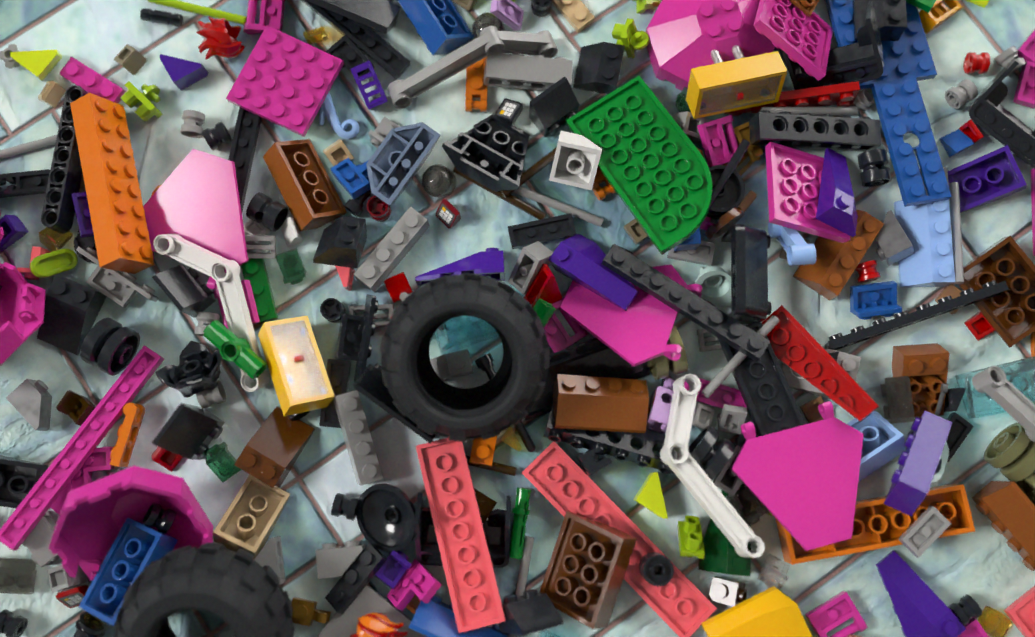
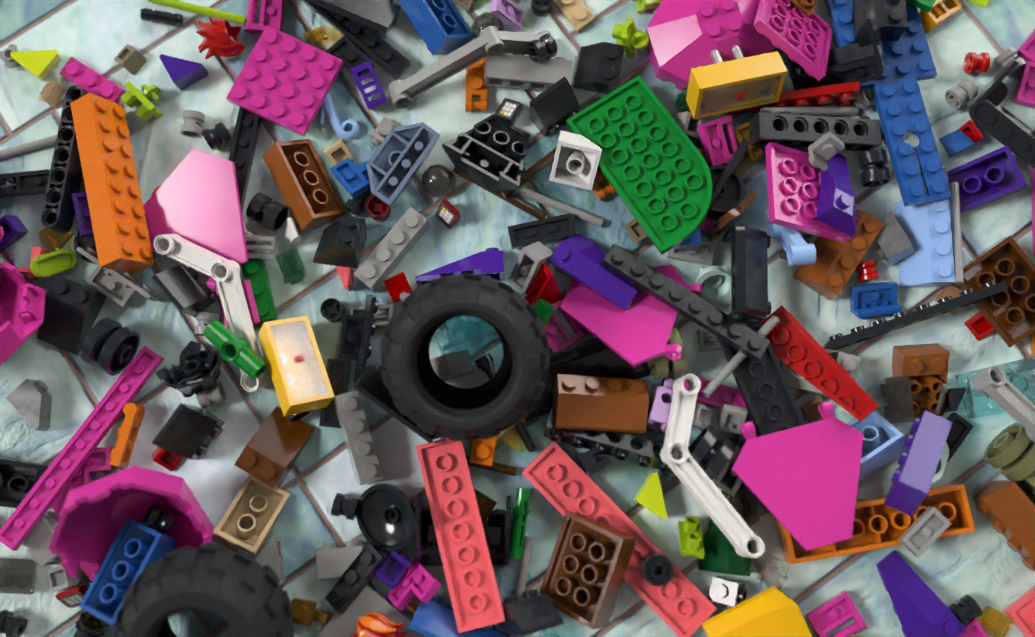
(76, 407): dark brown bracket -> none
(221, 462): clear green bracket -> none
(540, 48): none -> black wheel
(824, 149): none -> light grey bracket

